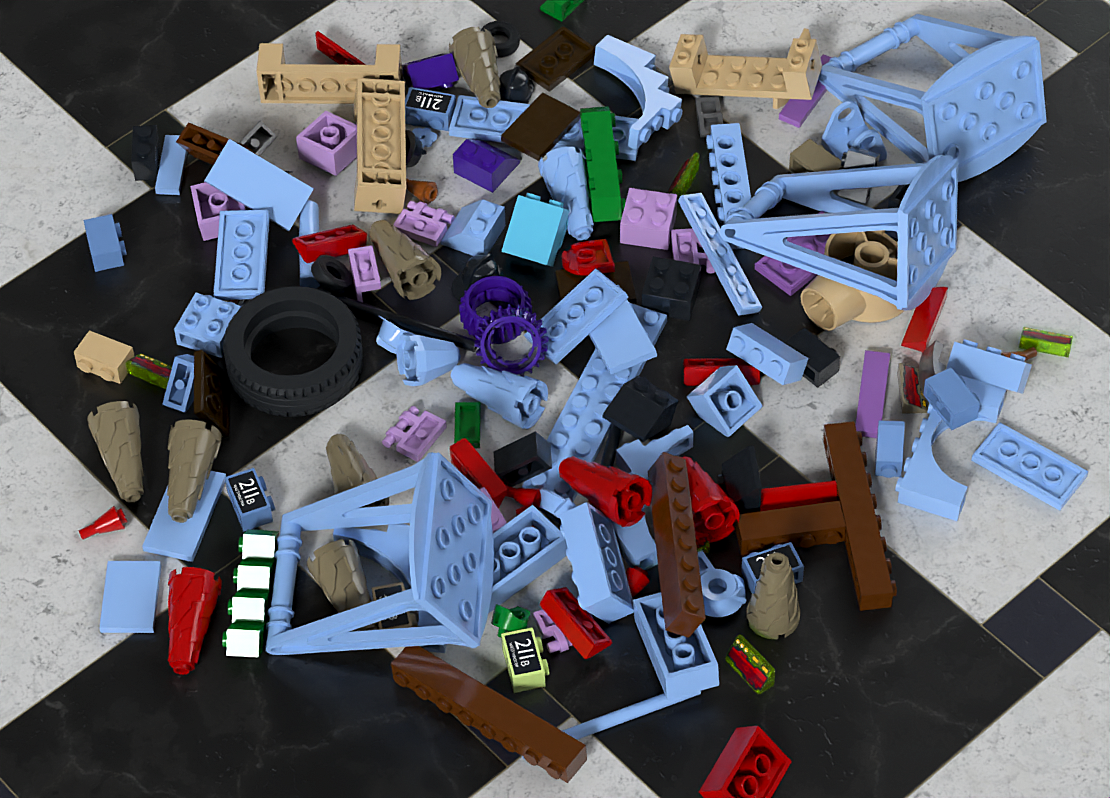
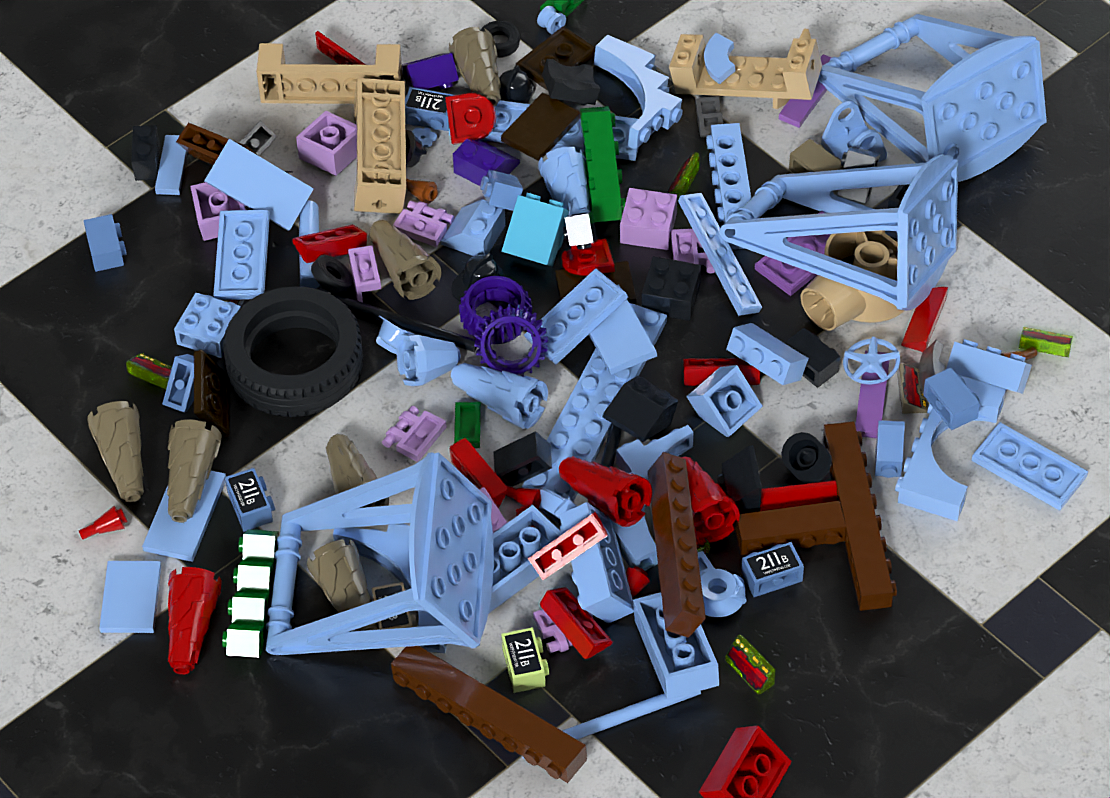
(103, 357): tan brick -> none
(470, 117): none -> red tile
(501, 189): none -> medium blue brick
(509, 619): green piece -> none
(551, 19): none -> light blue wheel
(568, 546): none -> slope
(570, 83): none -> black brick
(580, 230): none -> brick
(717, 58): none -> light blue tile
(774, 603): dark tan cone -> none
(806, 458): none -> black piece
(871, 361): none -> light blue wheel

